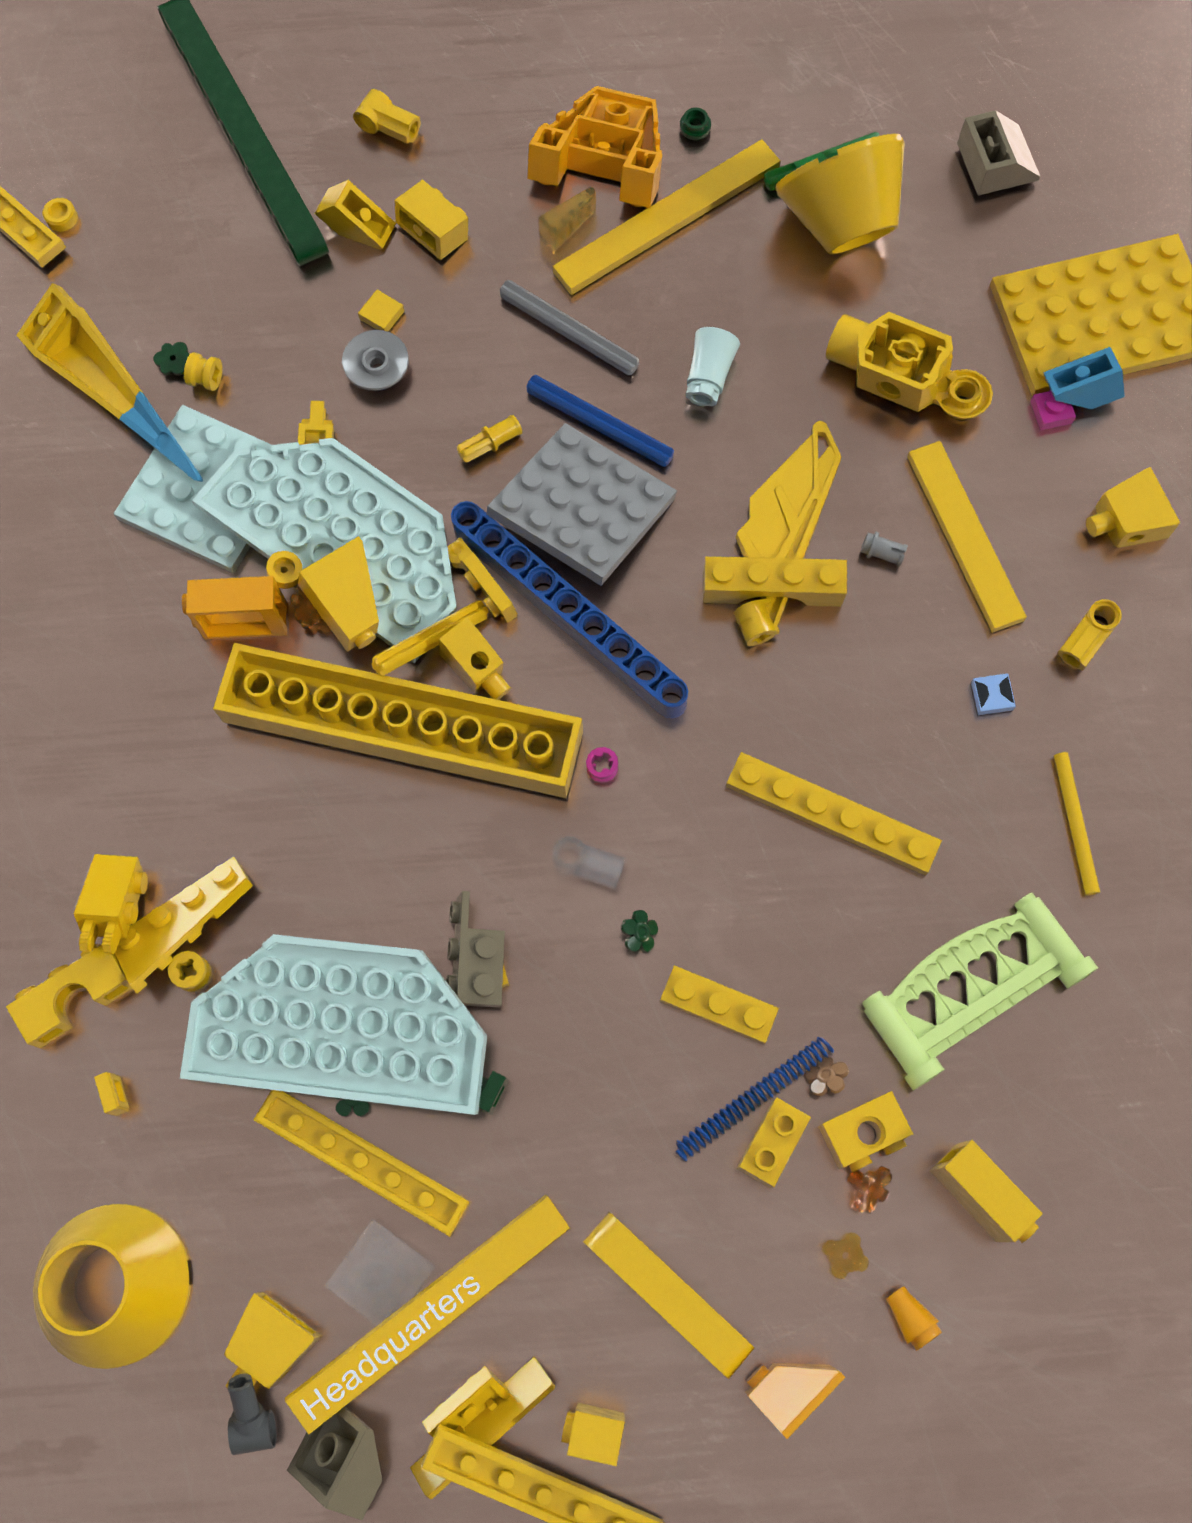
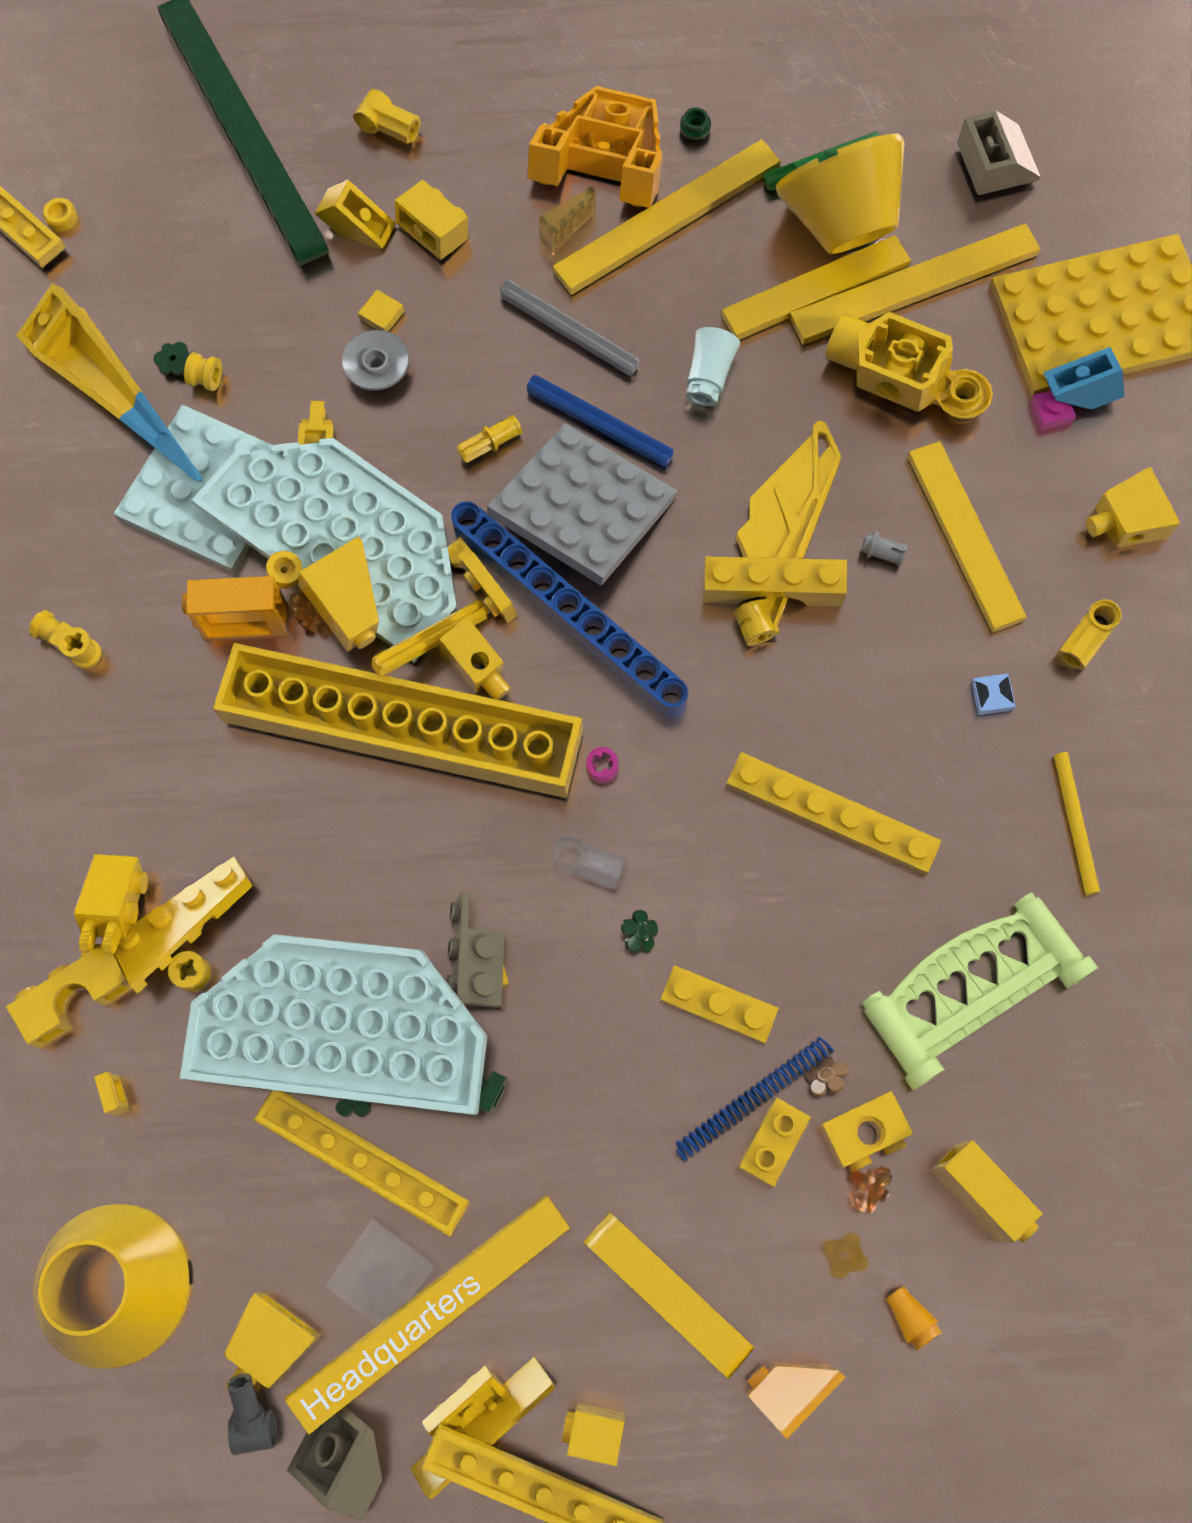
(66, 639): none -> yellow connector
(814, 286): none -> yellow tile
(916, 282): none -> yellow tile

